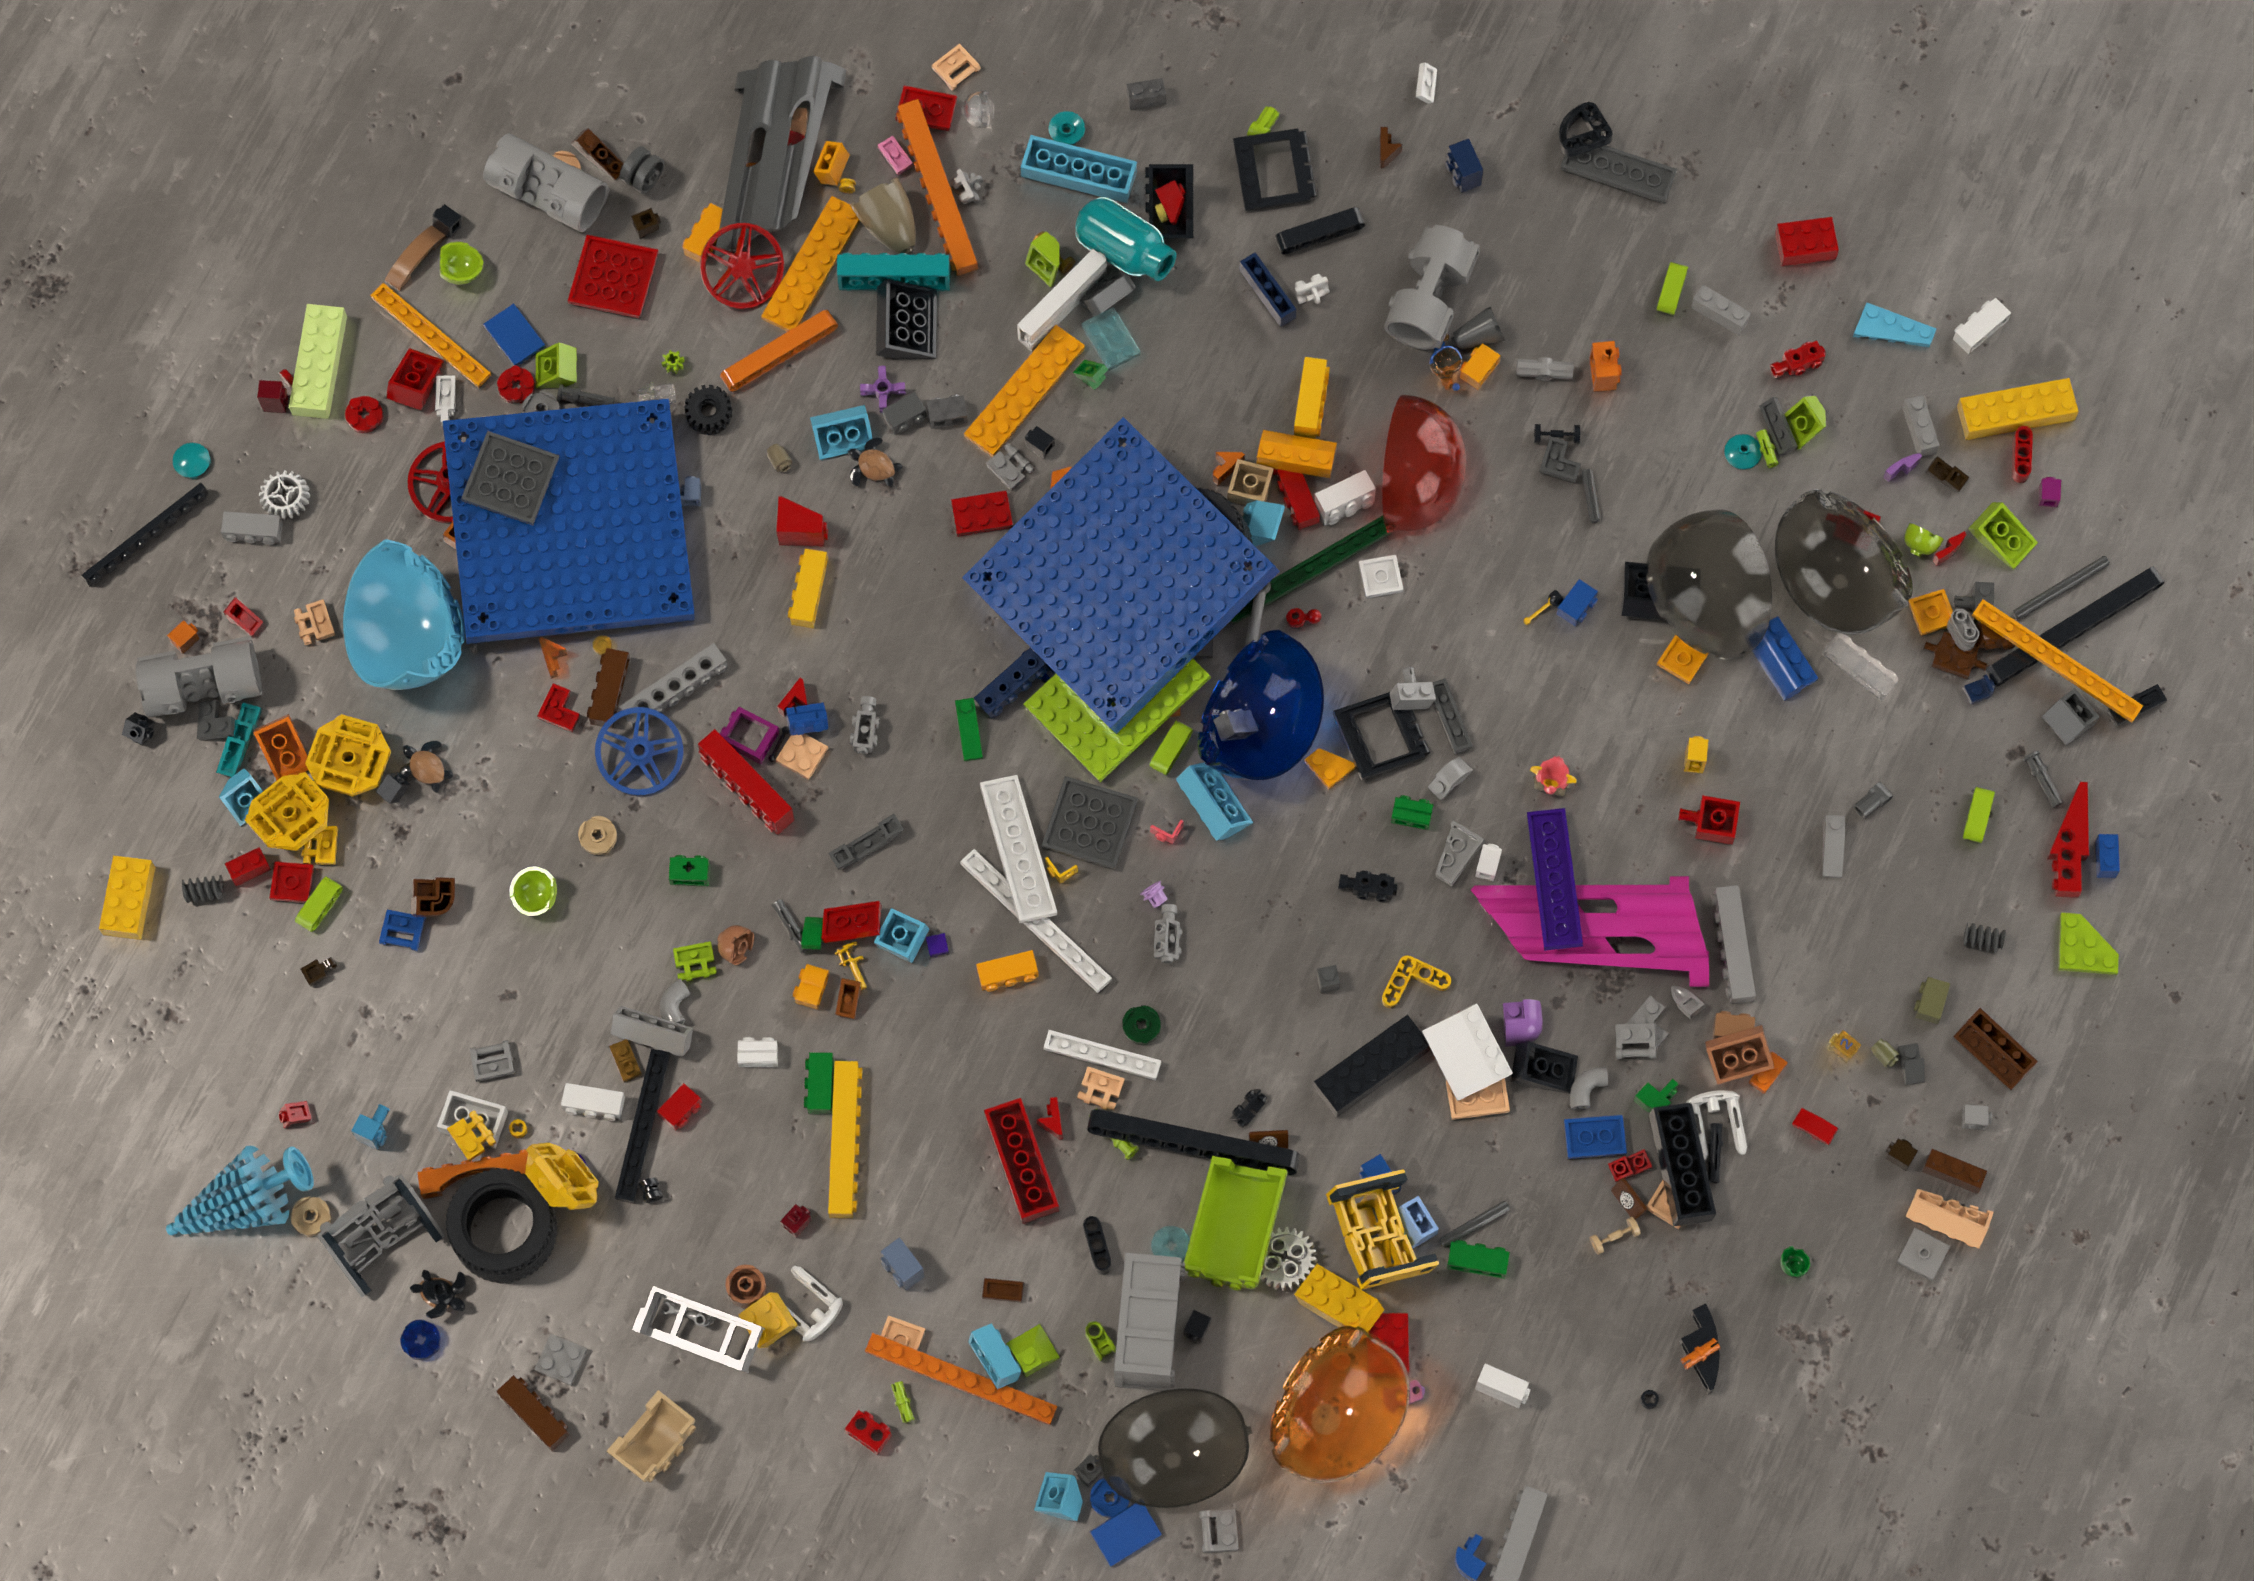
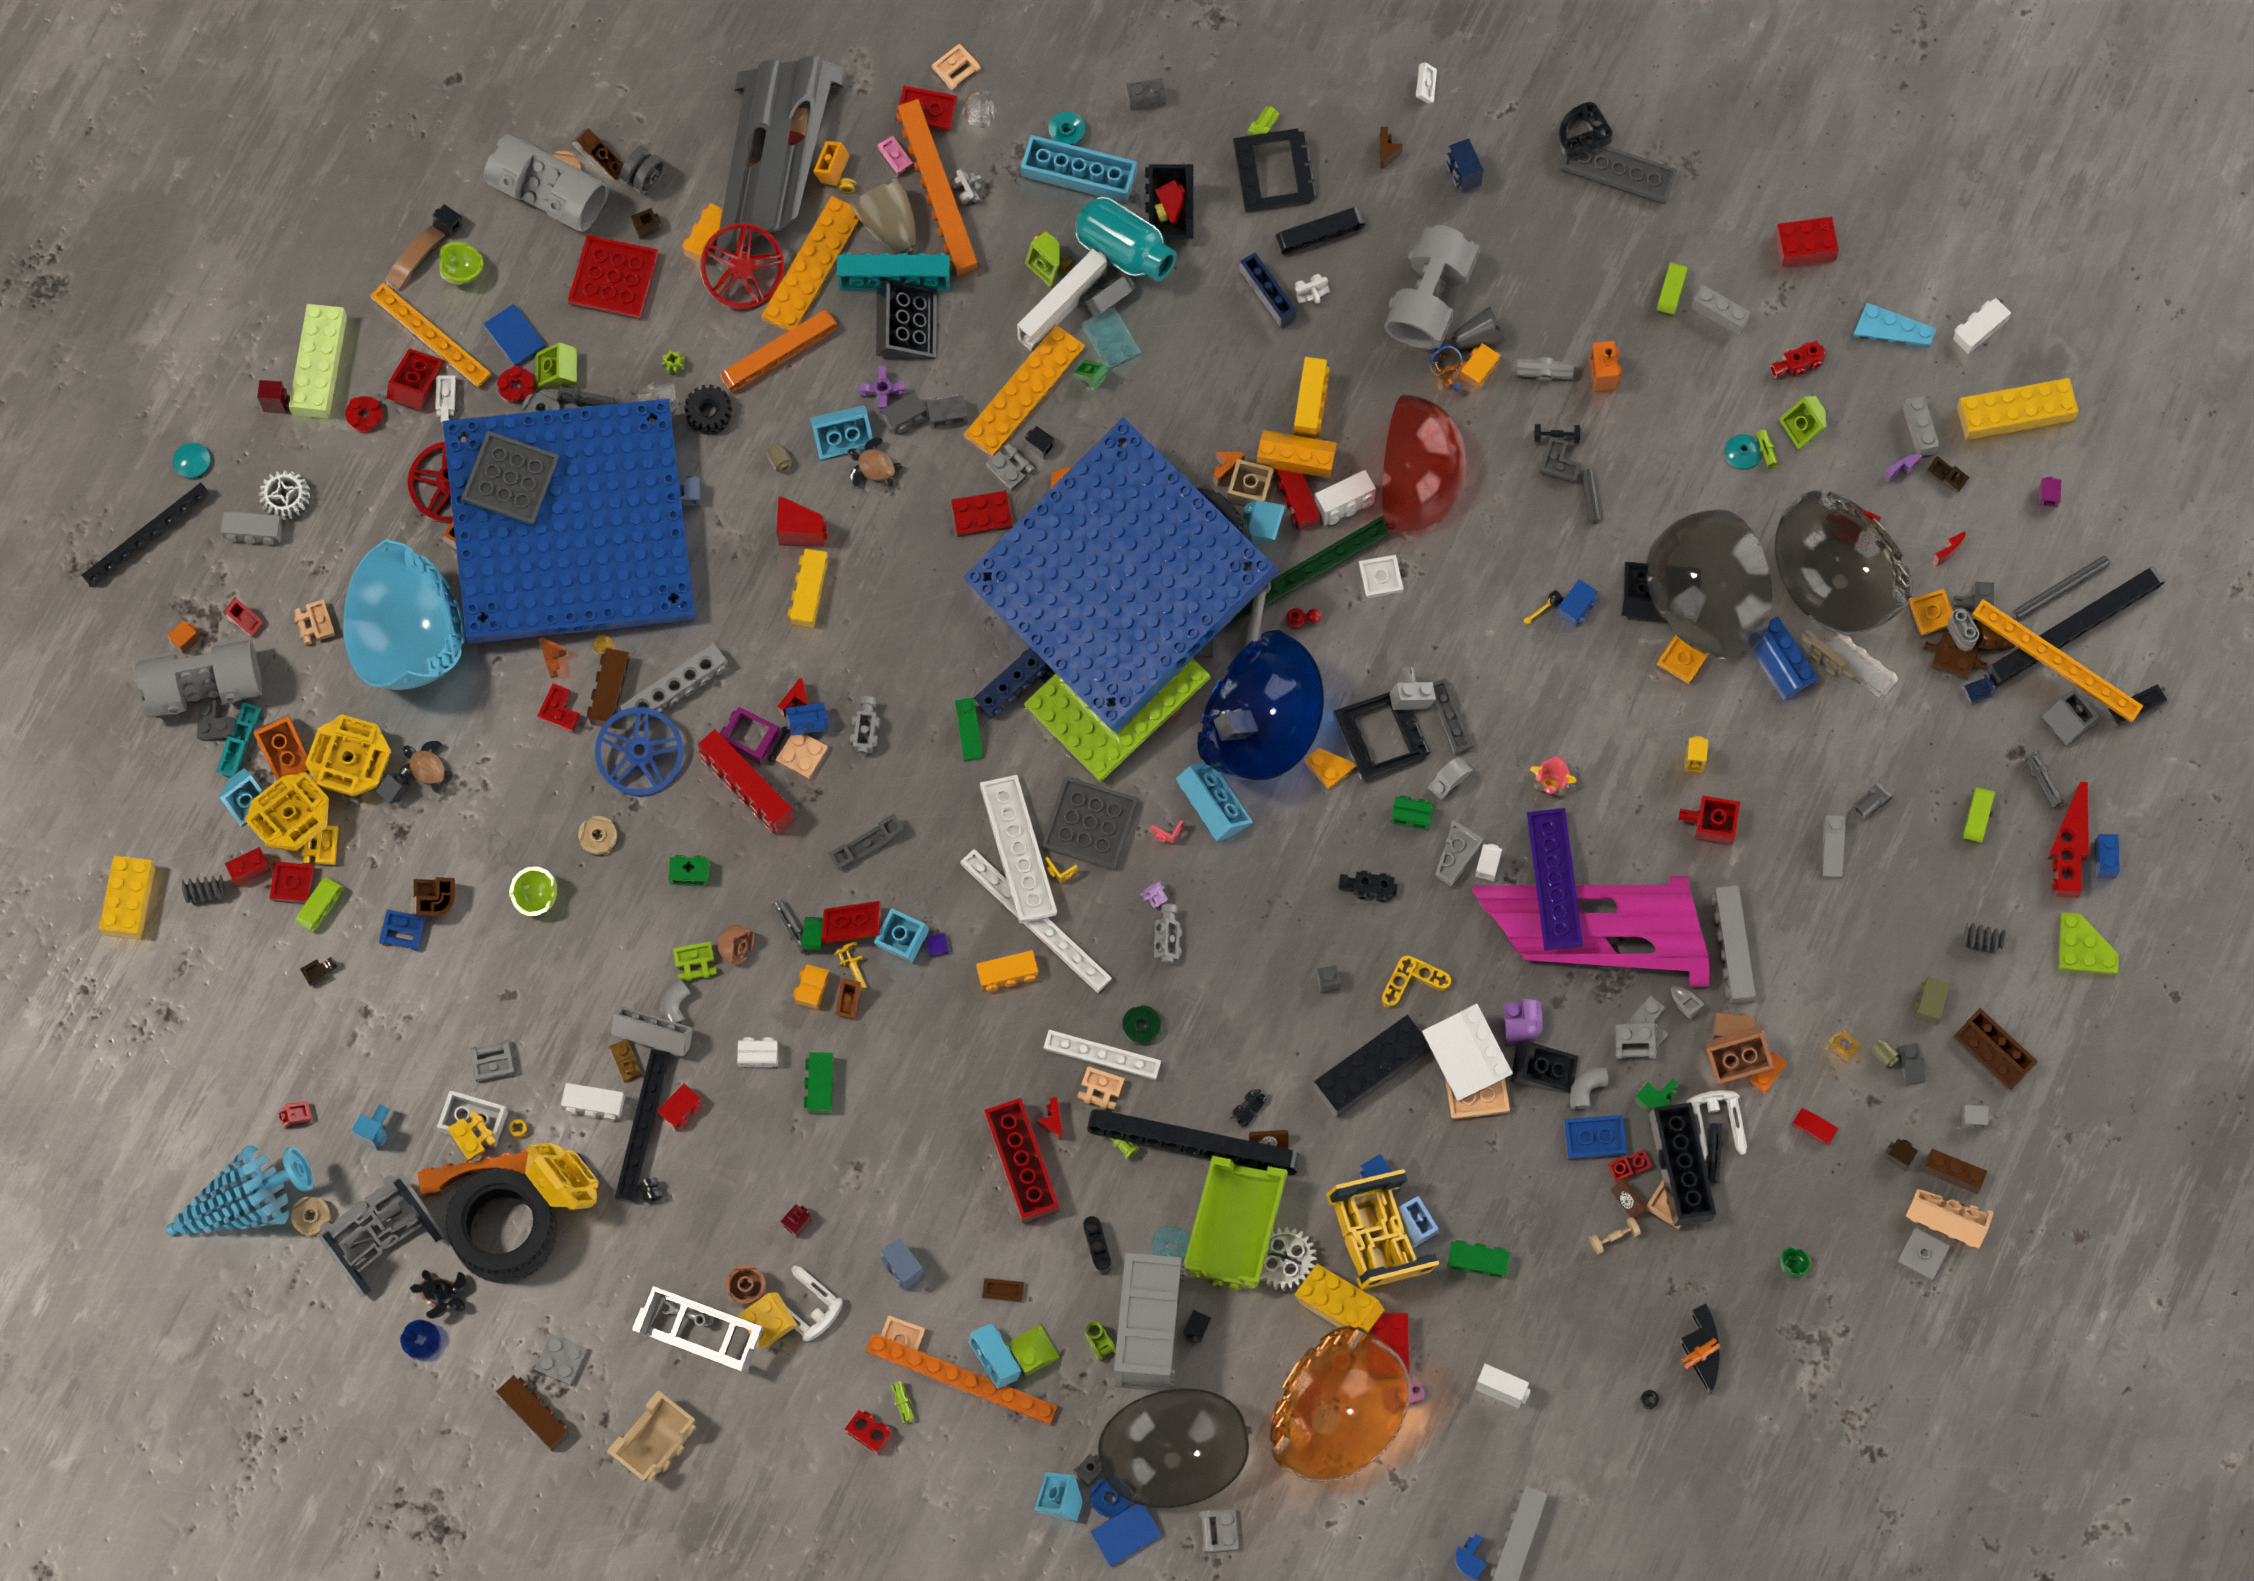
(138, 728): black brick -> none
(287, 377): red tile -> none
(843, 1139): yellow brick -> none
(1171, 747): lime beam -> none
(1474, 1223): dark grey axle -> none
(1778, 426): dark grey plate -> none
(1831, 660): none -> dark tan plate
(1921, 540): lime cylinder -> none
(2003, 534): lime slope -> none
(2018, 461): red beam -> none

